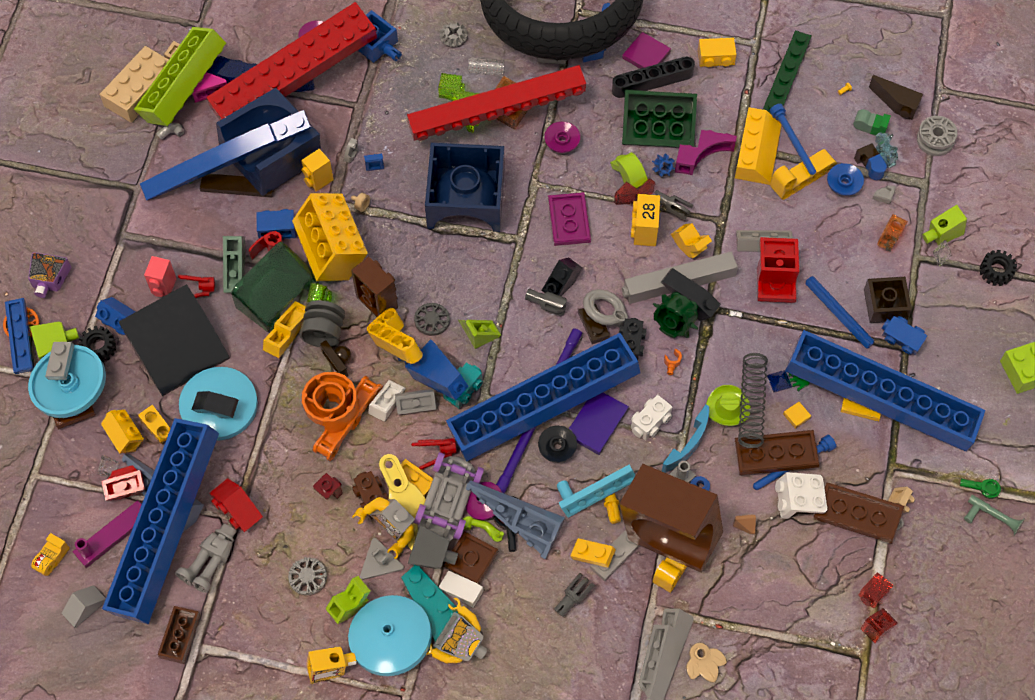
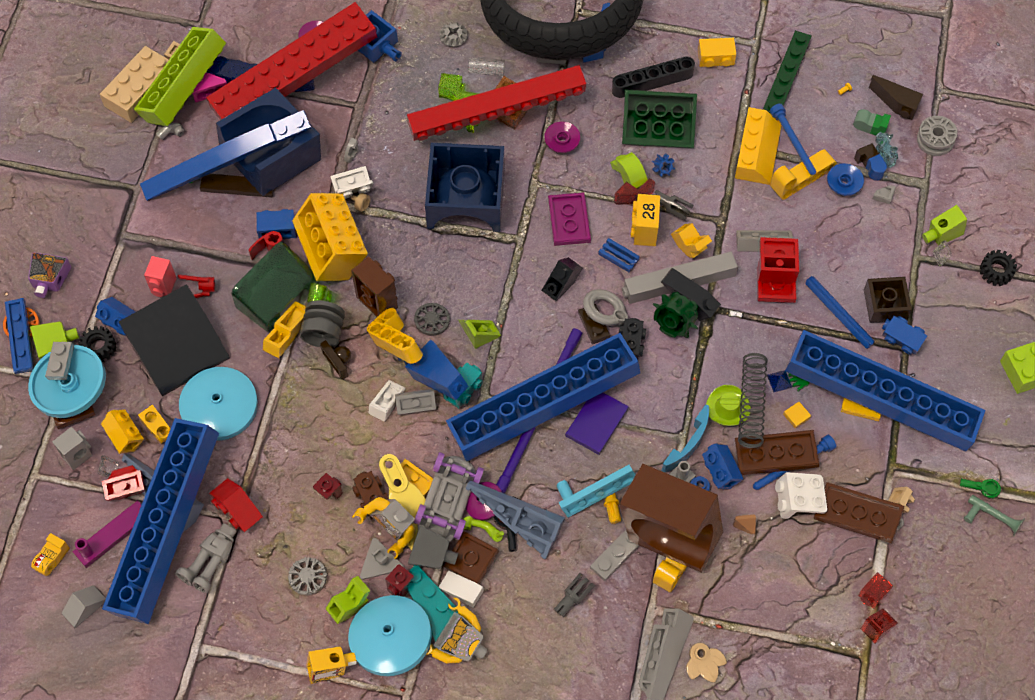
(73, 447): none -> light grey brick
(179, 634): reddish brown piece -> none
(215, 403): black slope -> none
(233, 261): sand green slope -> none
(317, 170): yellow brick -> none
(342, 418): orange piece -> none
(352, 182): none -> white bracket
(374, 162): blue tile -> none
(398, 580): none -> dark red bracket
(446, 446): red plant -> none
(547, 301): dark grey arm -> none
(561, 436): black dish -> none
(592, 552): yellow plate -> none
(621, 253): none -> blue tile
(646, 51): magenta tile -> none
(651, 417): white brick -> none
(672, 364): orange piece -> none
(709, 143): magenta arch -> none
(722, 466): none -> blue brick
(892, 233): clear orange leg -> none

